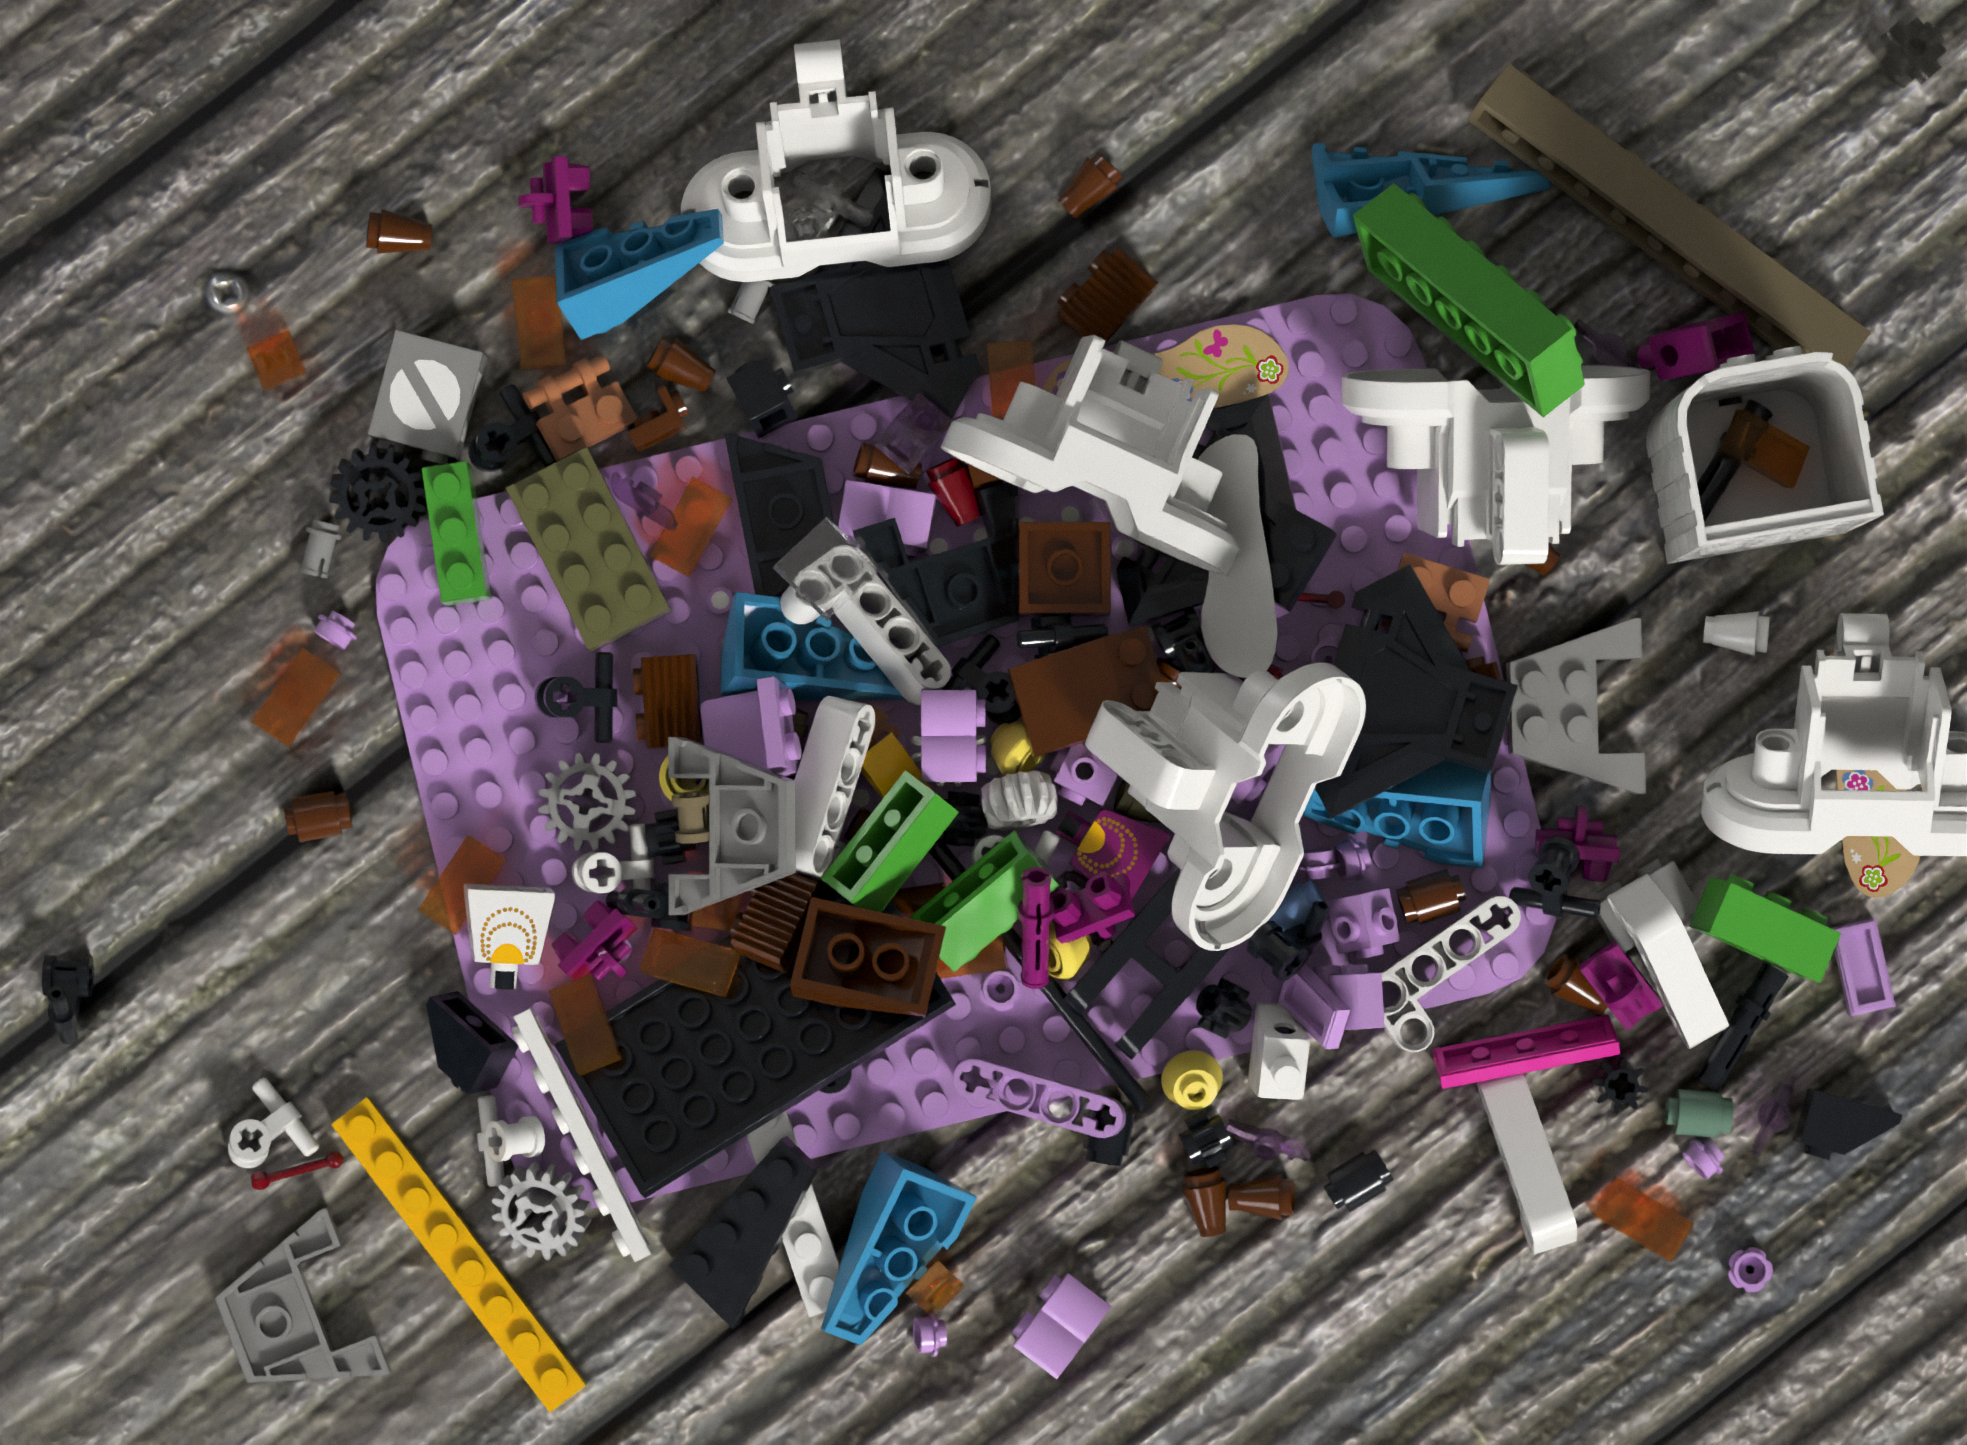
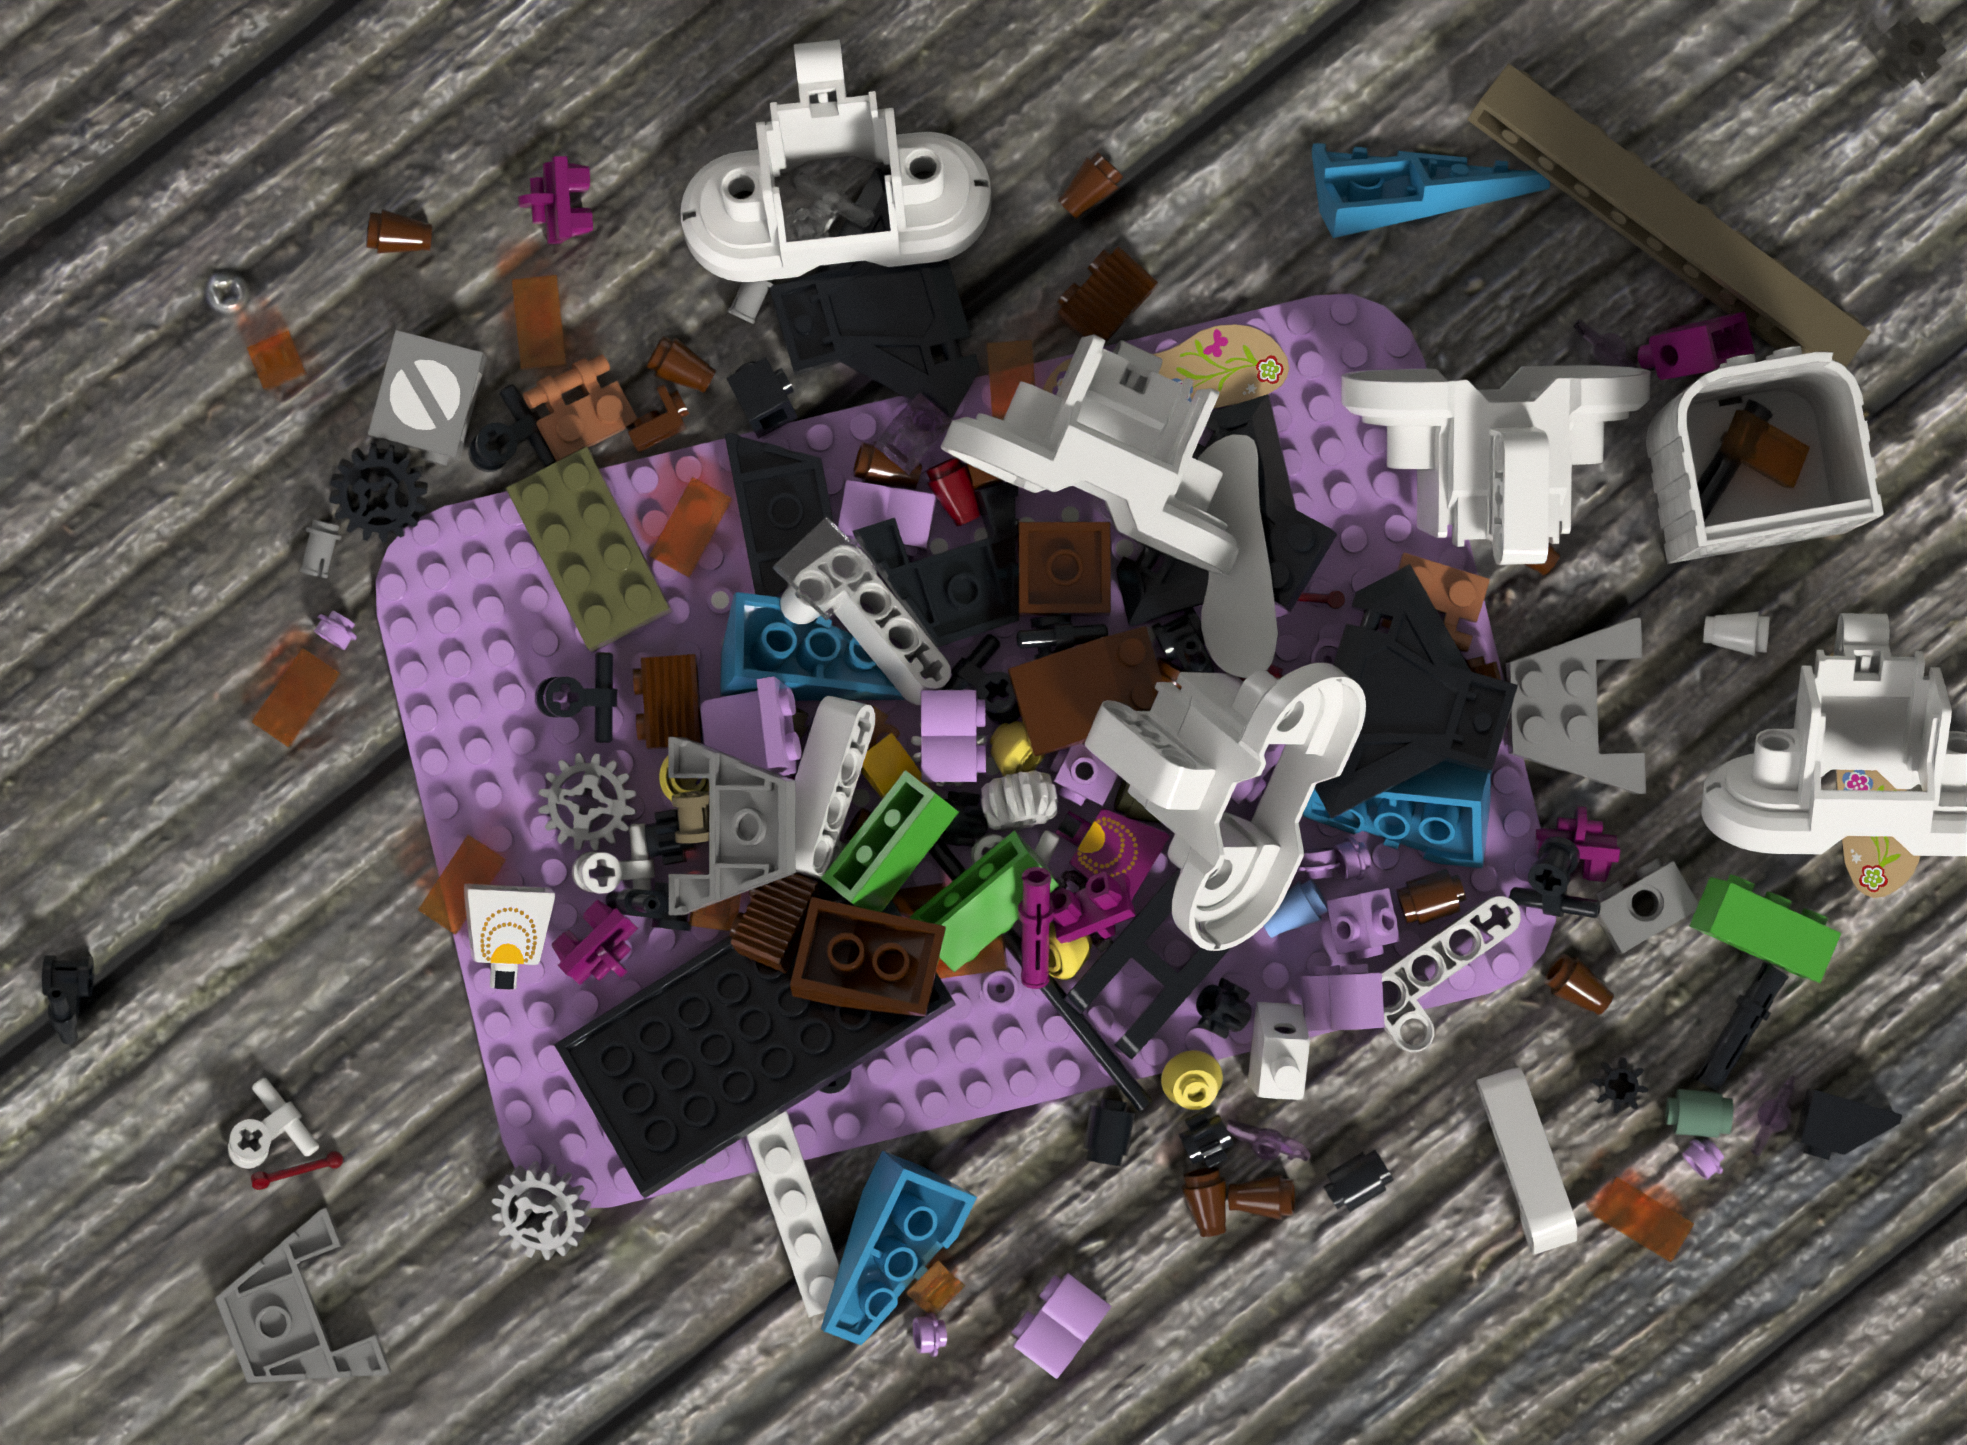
(318, 816): reddish brown brick -> none
(456, 533): bright green brick -> none
(459, 1254): yellow plate -> none
(468, 1043): black slope -> none
(503, 1140): white piece -> none
(572, 1118): white plate -> none
(585, 1024): clear orange tile -> none
(614, 275): dark azure wedge -> none
(644, 500): clear purple piece -> none
(689, 962): clear orange tile -> none
(736, 1244): black wing -> none
(1038, 1102): lavender beam -> none
(1289, 949): black piece -> none
(1315, 1007): lavender tile -> none
(1470, 299): bright green brick -> none
(1525, 1051): dark pink tile -> none
(1620, 984): magenta hips -> none
(1669, 959): white beam -> none
(1761, 1274): lavender plate -> none
(1863, 967): lavender tile -> none

